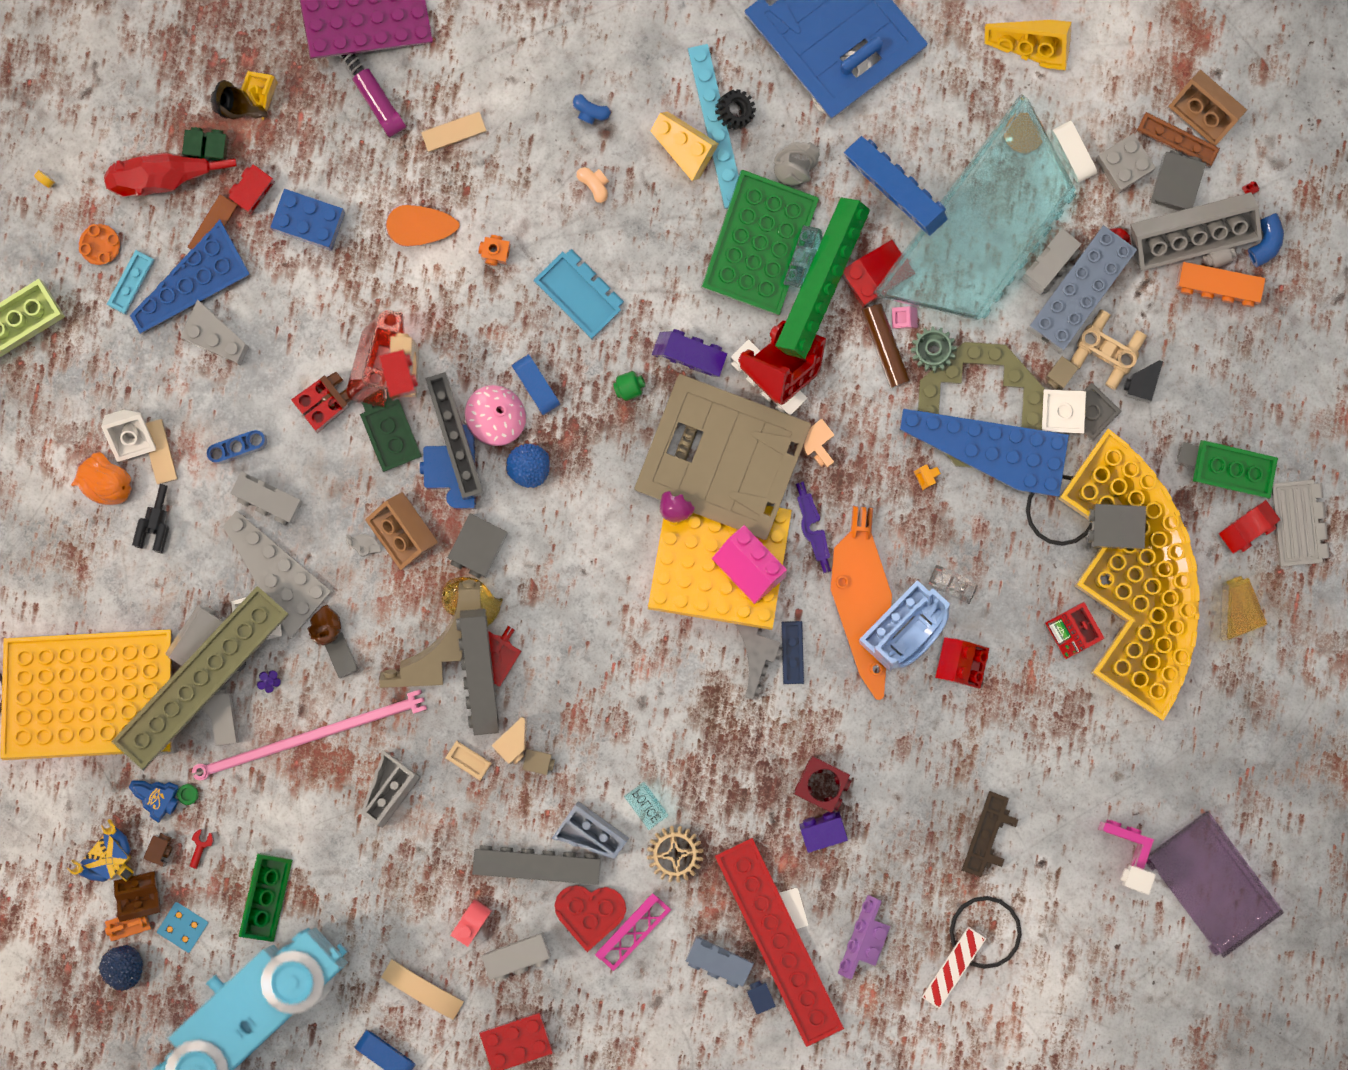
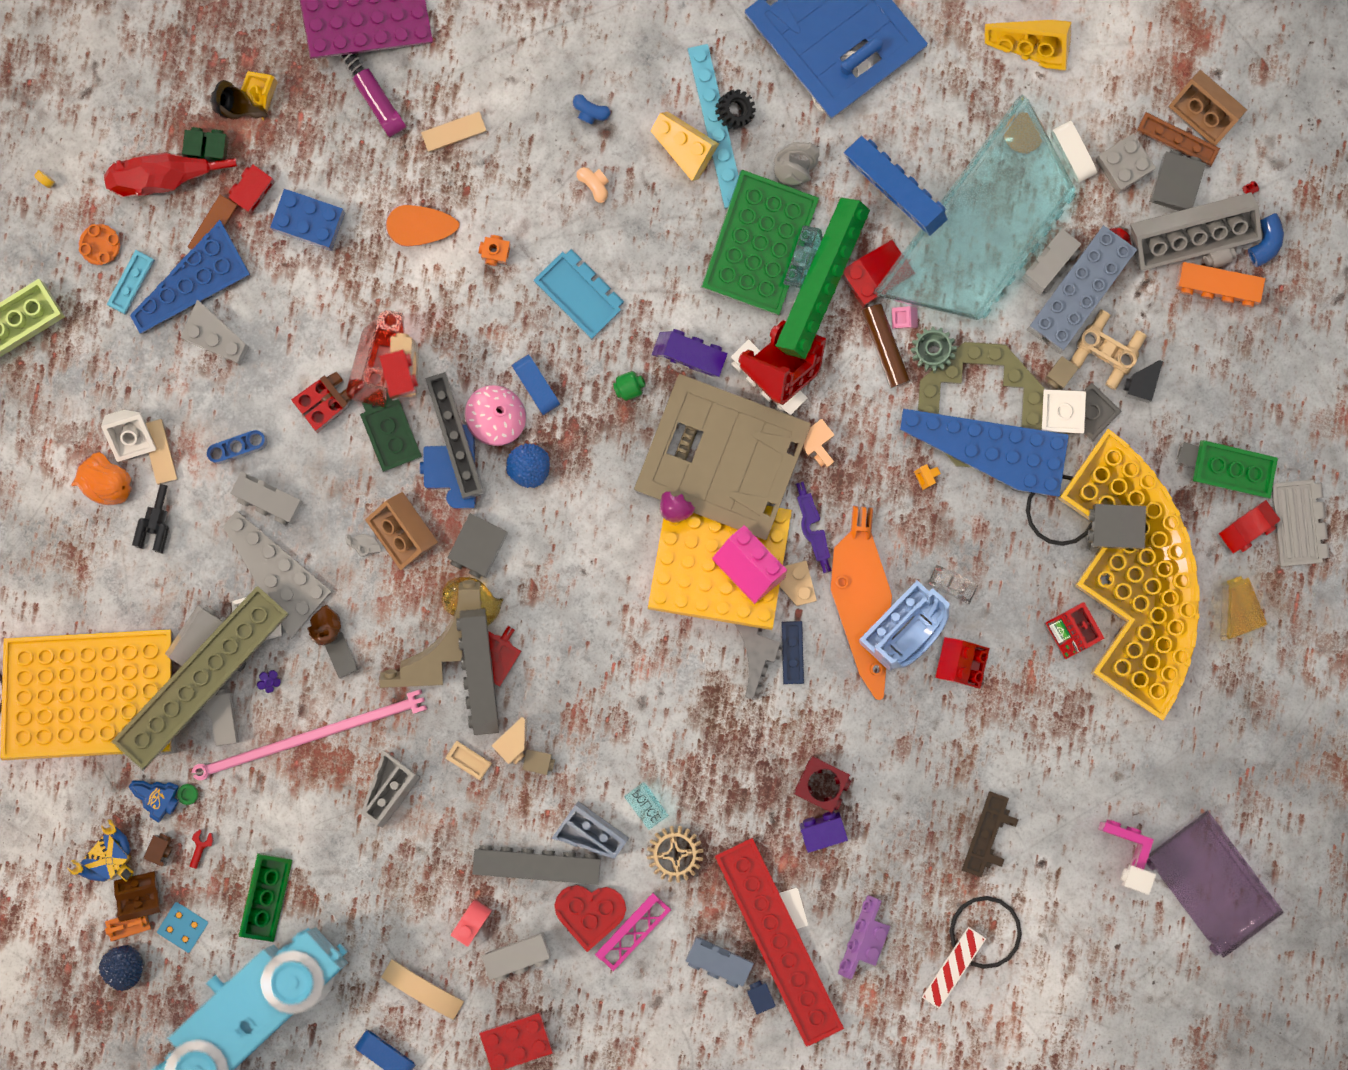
(798, 584): none -> tan wing

